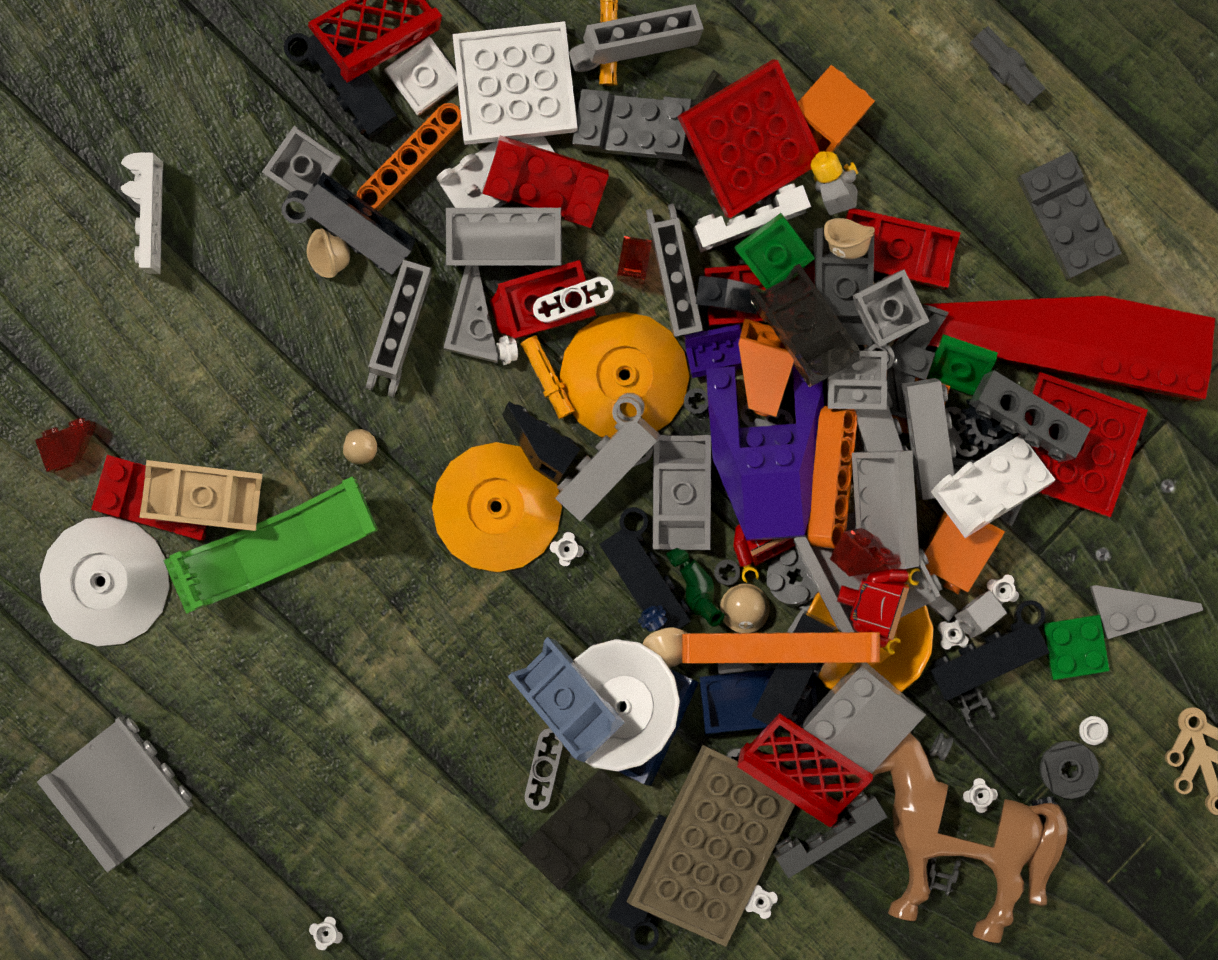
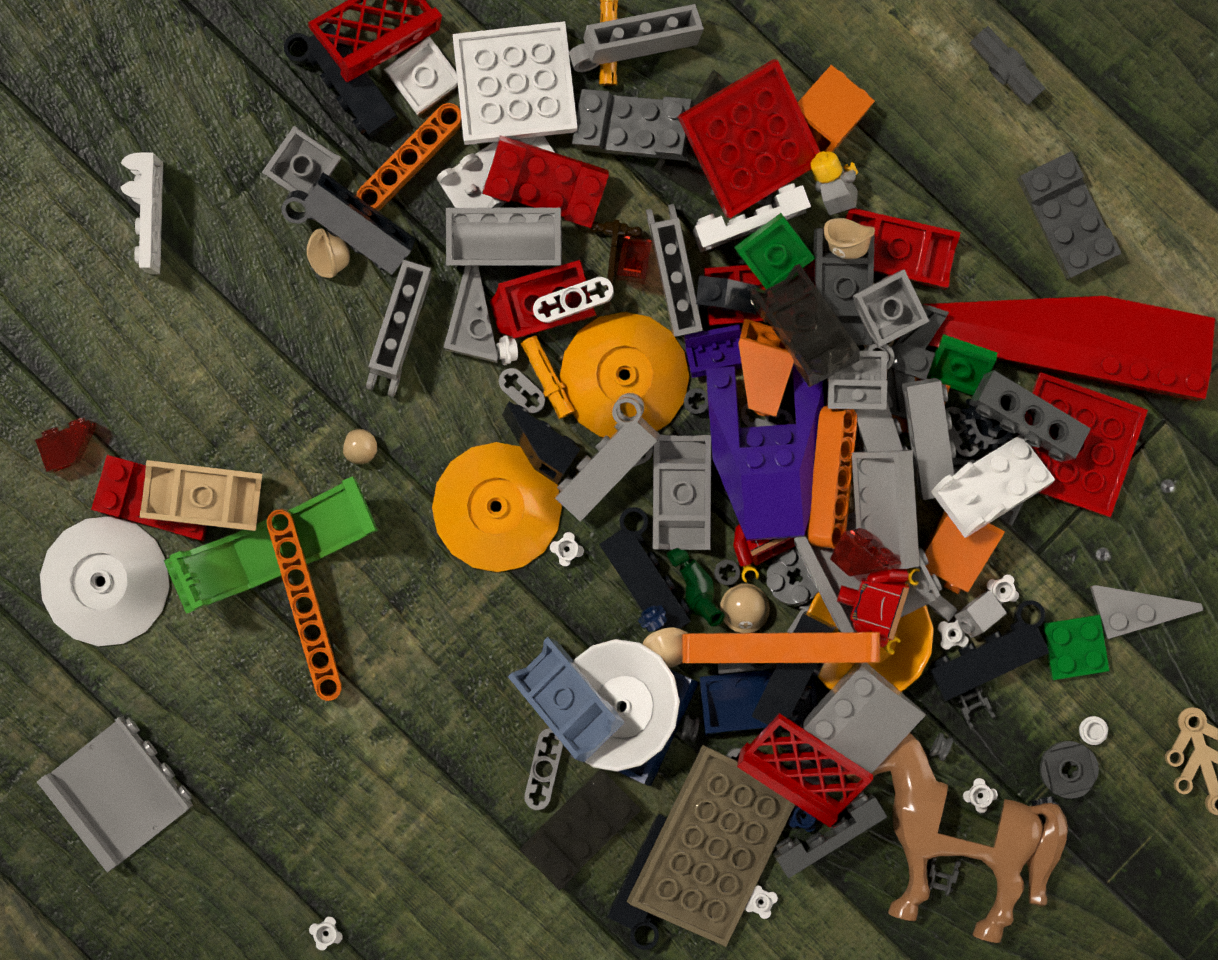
(303, 619): none -> orange beam
(526, 386): none -> light grey beam
(615, 230): none -> dark brown piece
(690, 728): none -> dark grey bush
(796, 820): none -> dark blue plate

